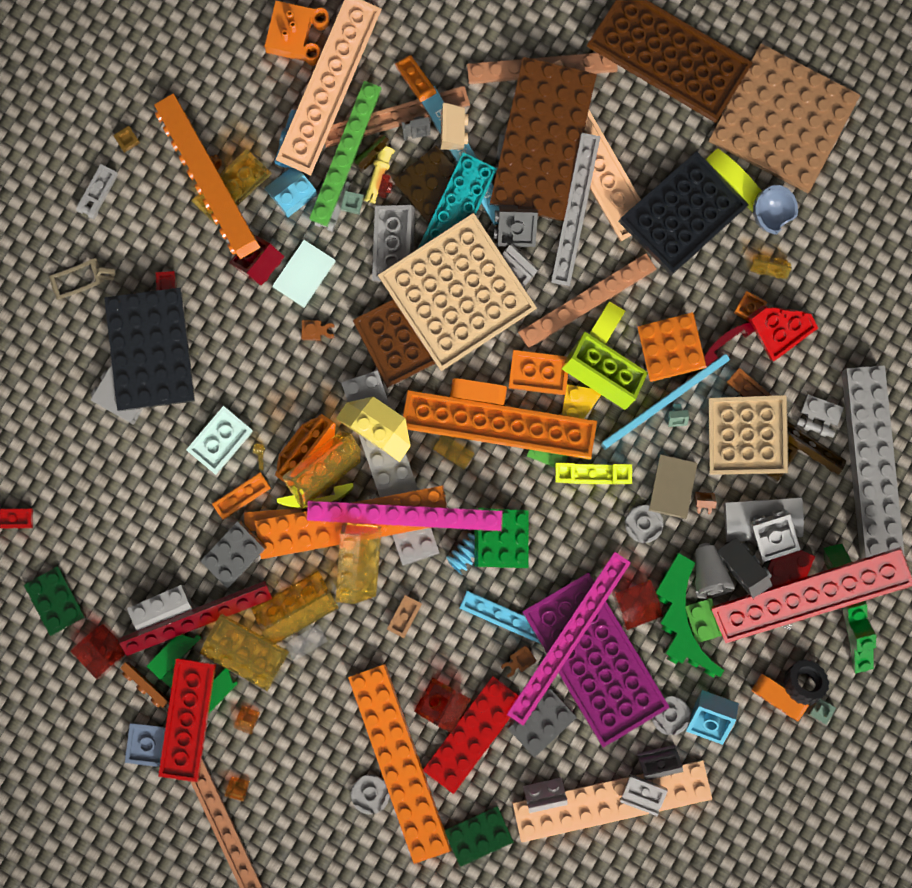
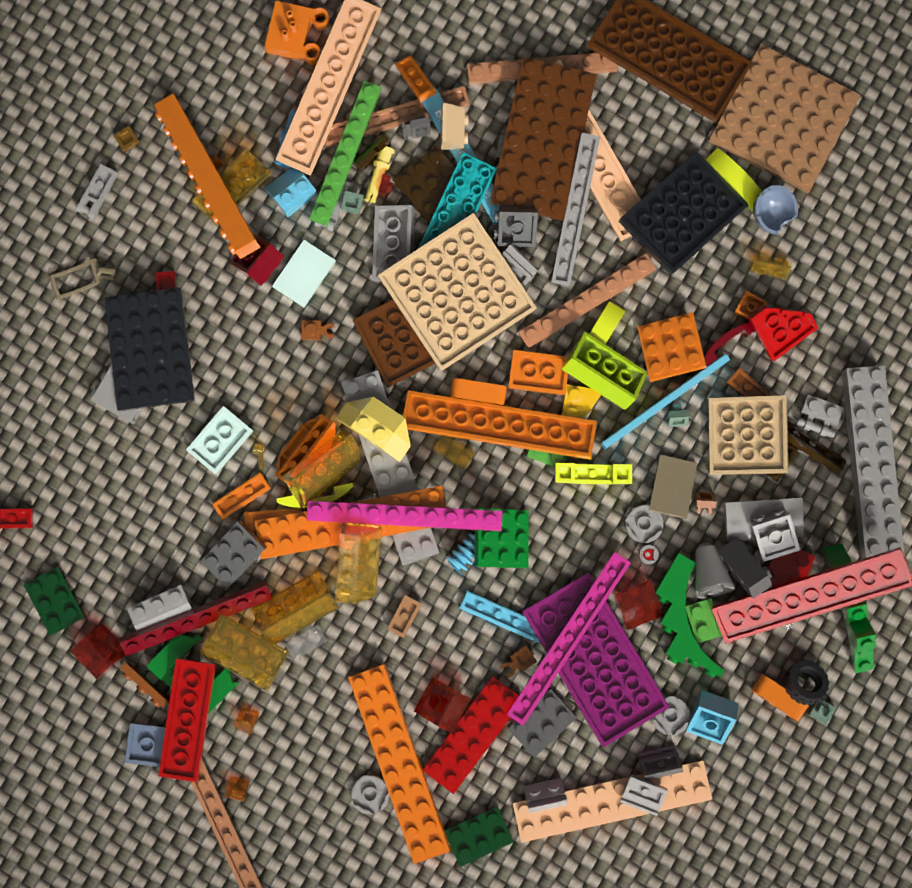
(648, 554): none -> light grey tile

